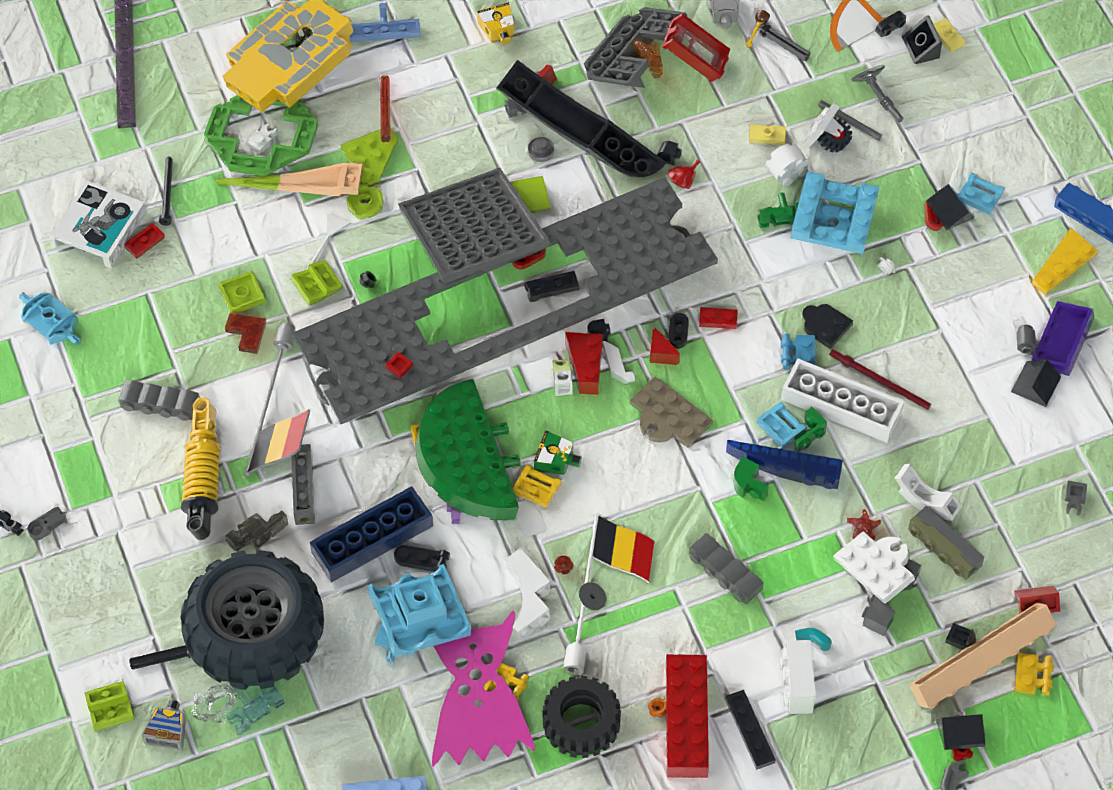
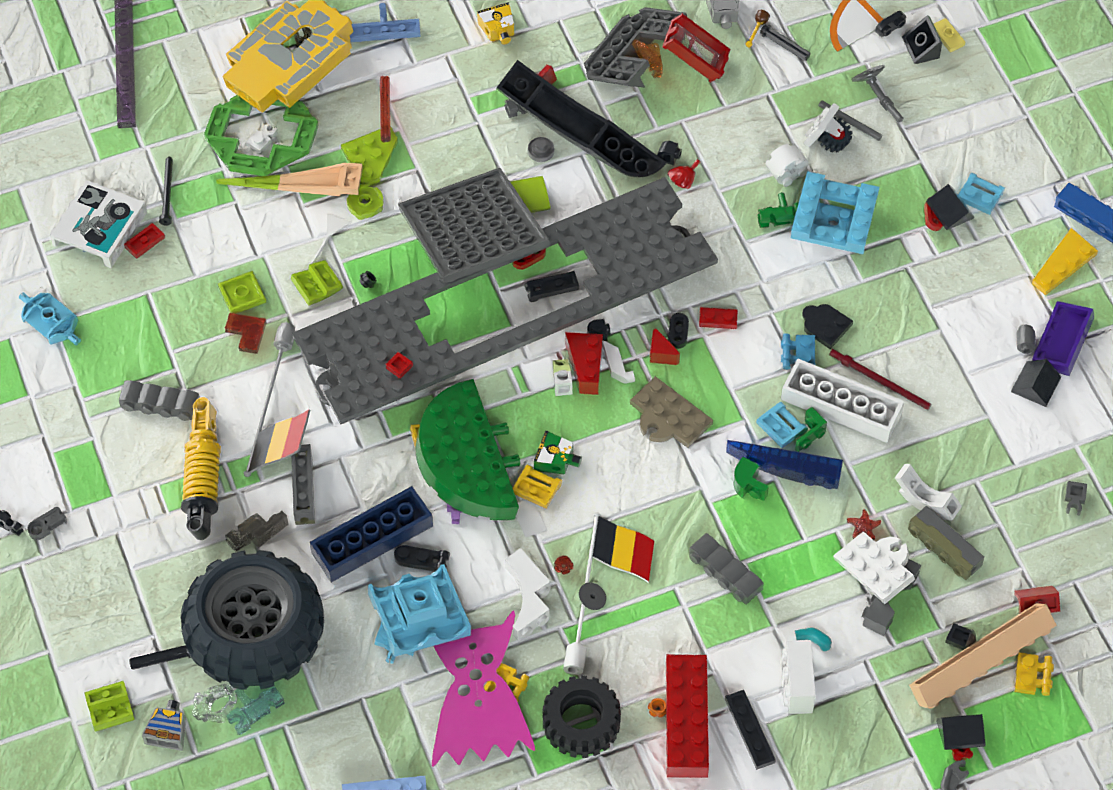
(767, 134): light yellow plate -> none
(886, 266): white plate -> none

